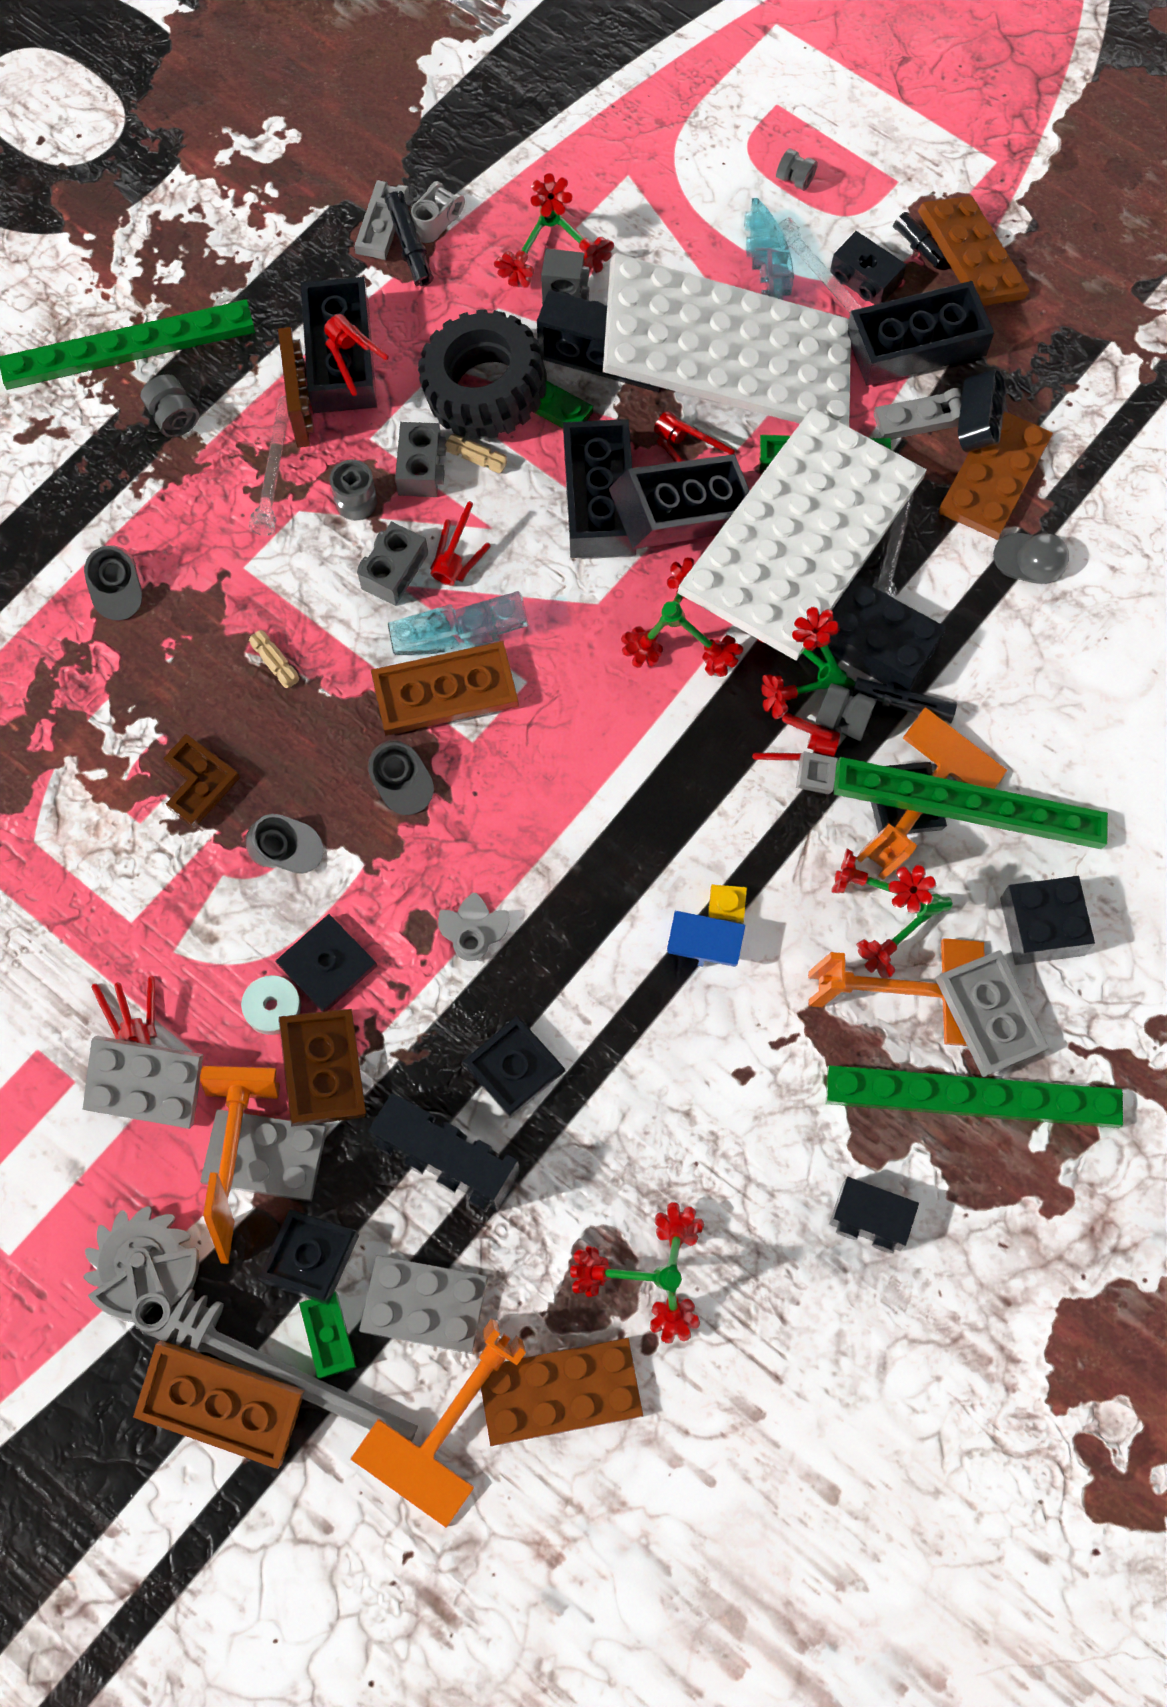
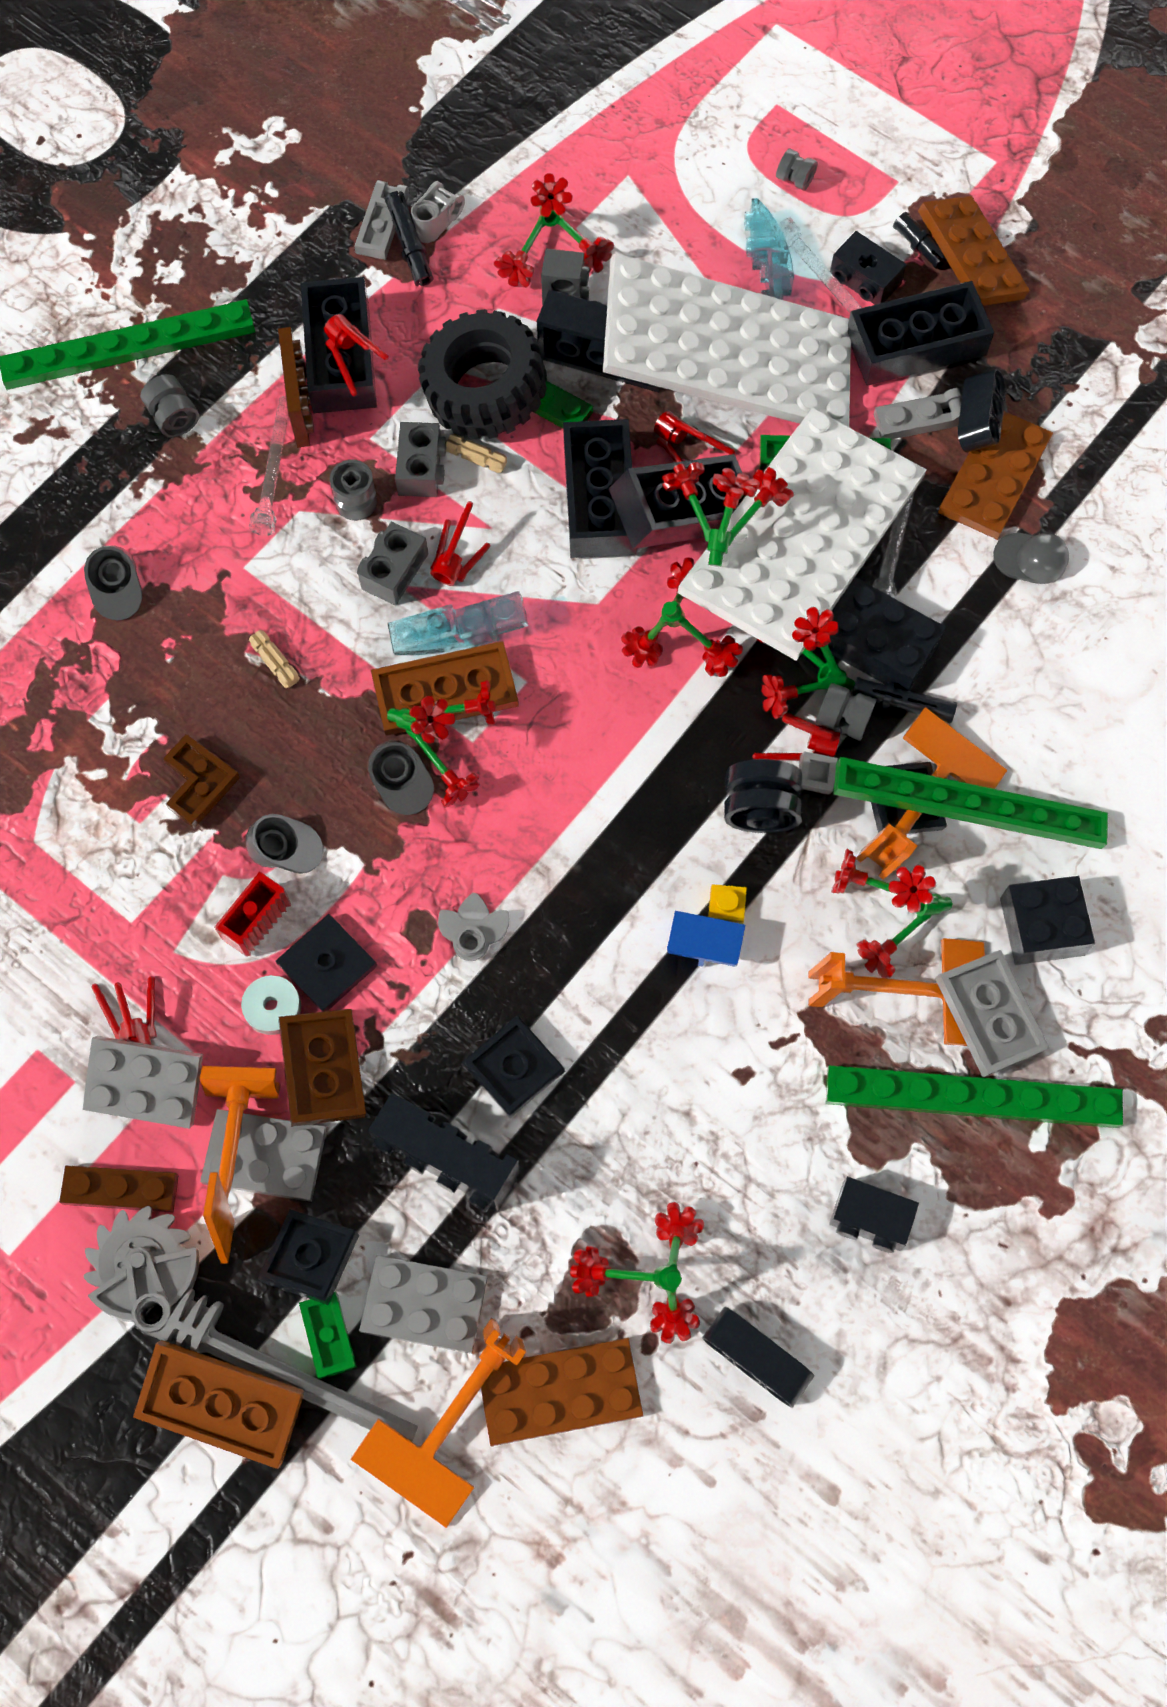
(118, 1188): none -> reddish brown plate
(253, 914): none -> red brick
(431, 720): none -> red plant
(734, 487): none -> red plant
(758, 1357): none -> black beam
(763, 796): none -> black wheel

